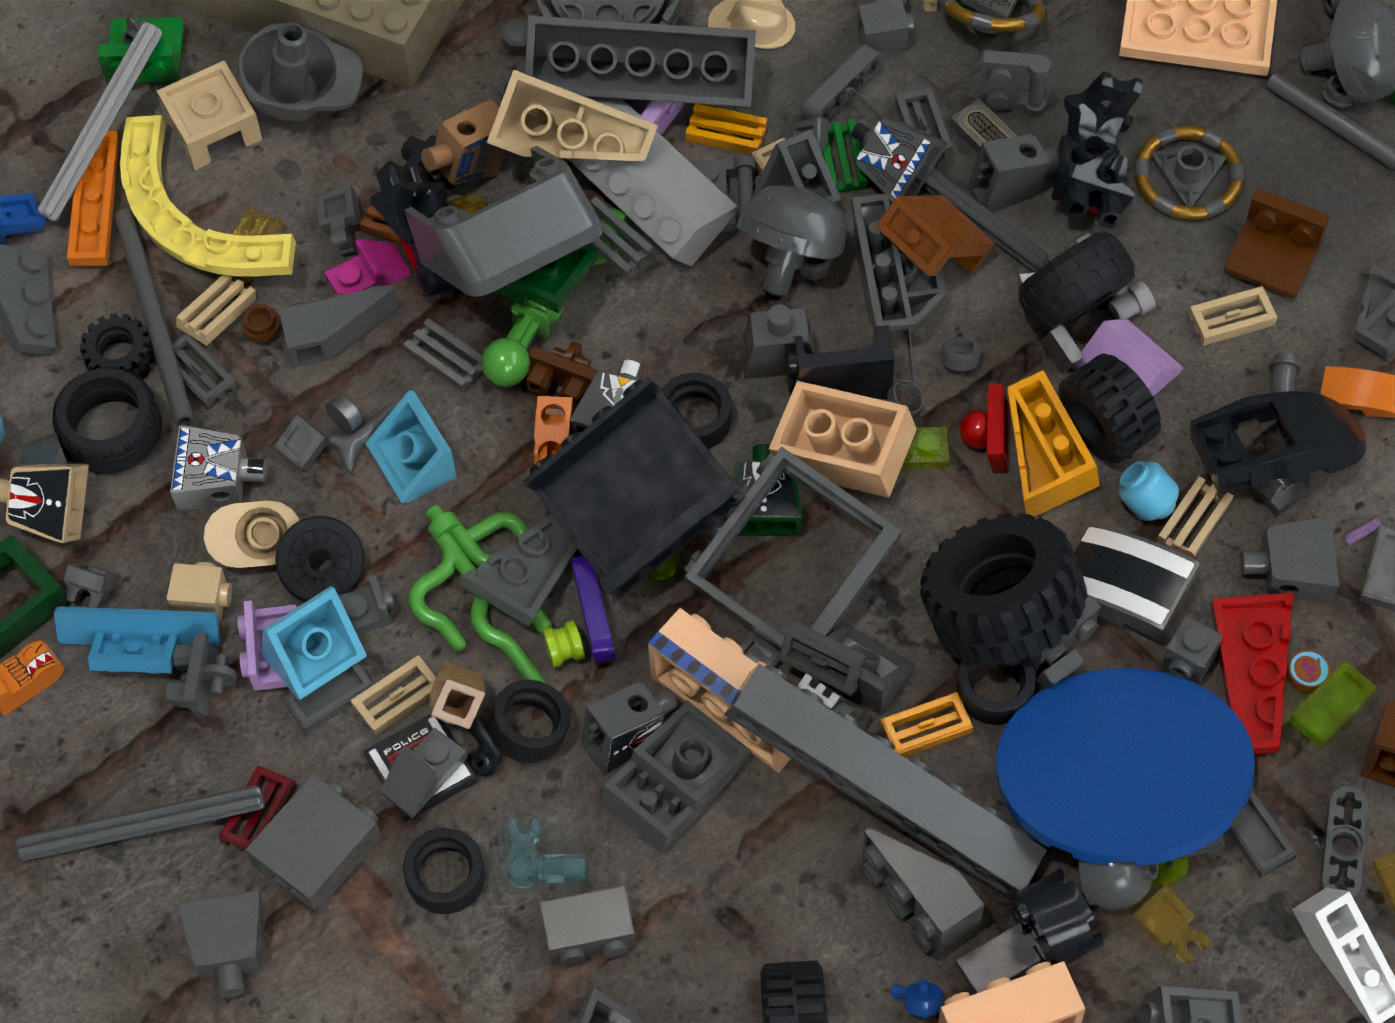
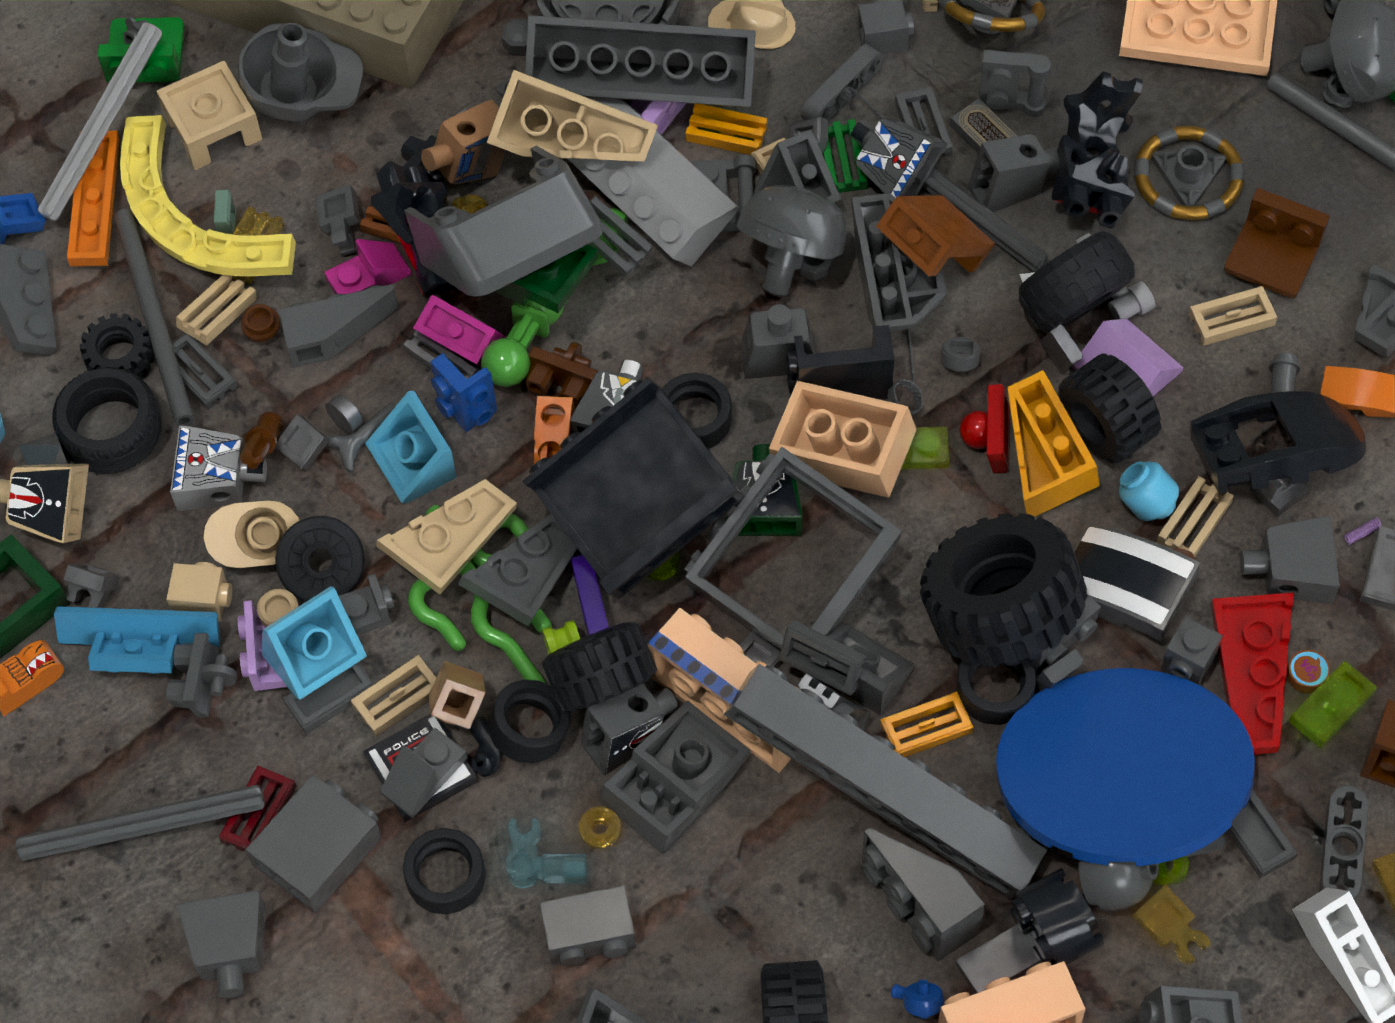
(224, 212): none -> sand green tile
(261, 439): none -> reddish brown axle
(275, 605): none -> tan tile
(448, 538): none -> tan wing
(456, 329): none -> dark pink panel
(466, 400): none -> blue bracket
(596, 816): none -> clear yellow plate
(599, 666): none -> black tyre

